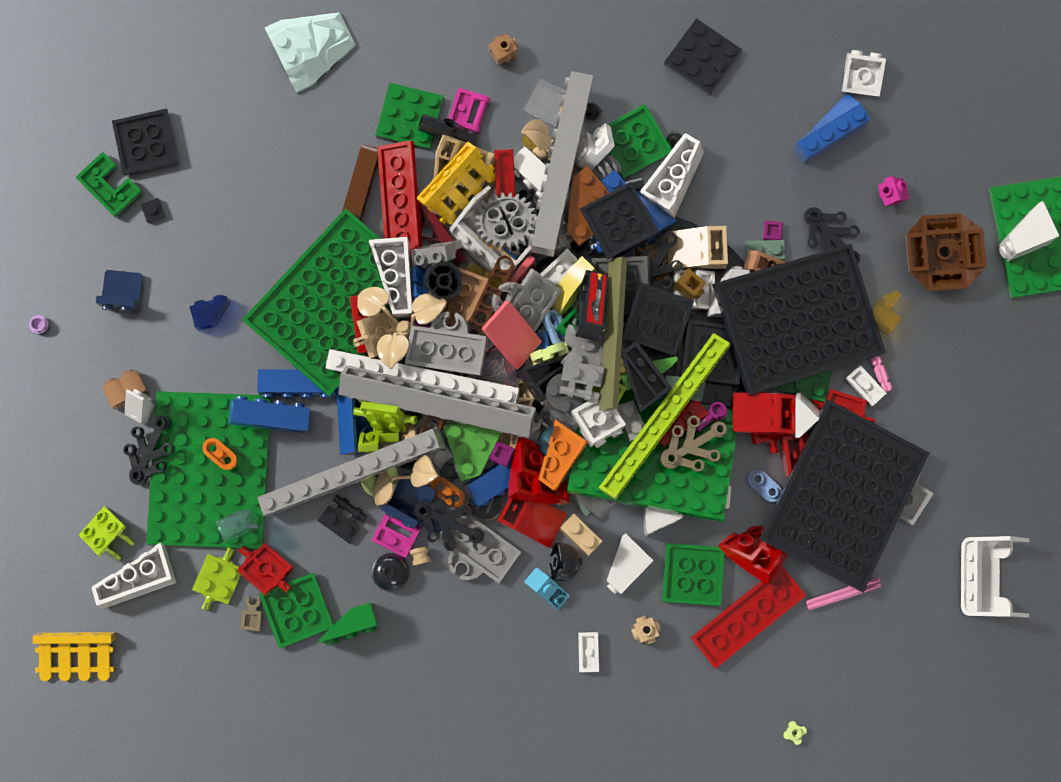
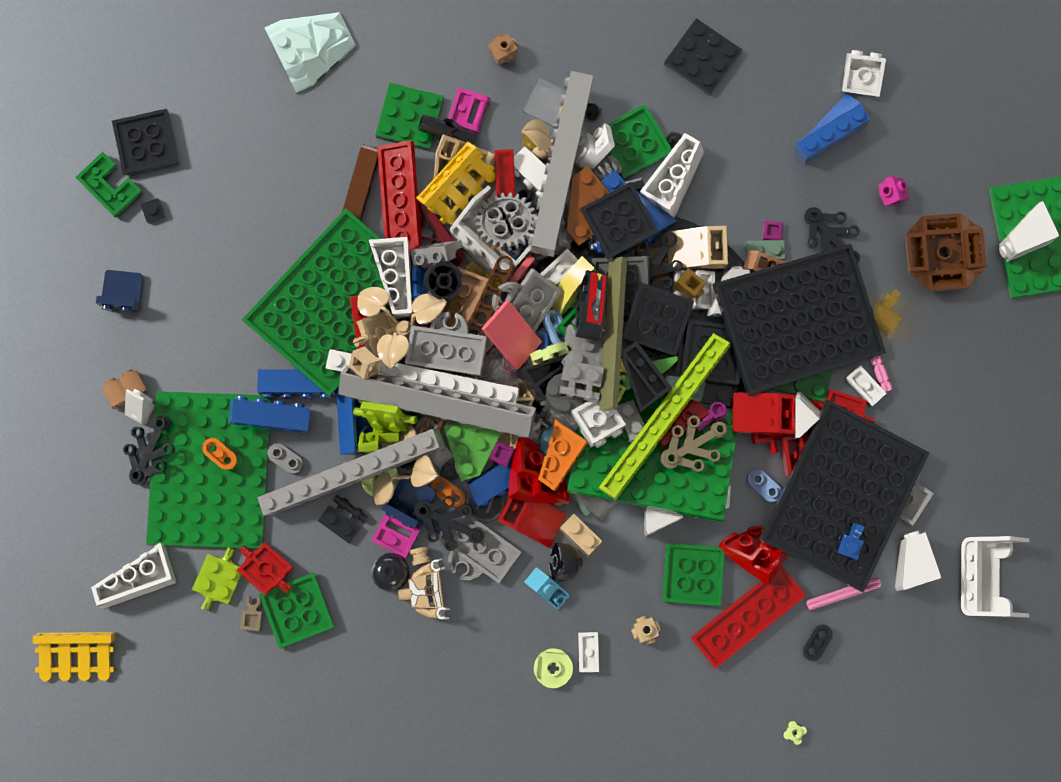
(38, 324): lavender plate -> none
(102, 532): lime plate -> none
(209, 313): clear blue slope -> none
(236, 525): clear light blue torso -> none
(285, 458): none -> light grey plate
(355, 620): green slope -> none
(365, 363): none -> tan brick
(426, 591): none -> torso
(546, 659): none -> yellowish green plate
(627, 565): white slope -> none
(817, 643): none -> black plate
(851, 545): none -> blue plate
(915, 562): none -> white slope

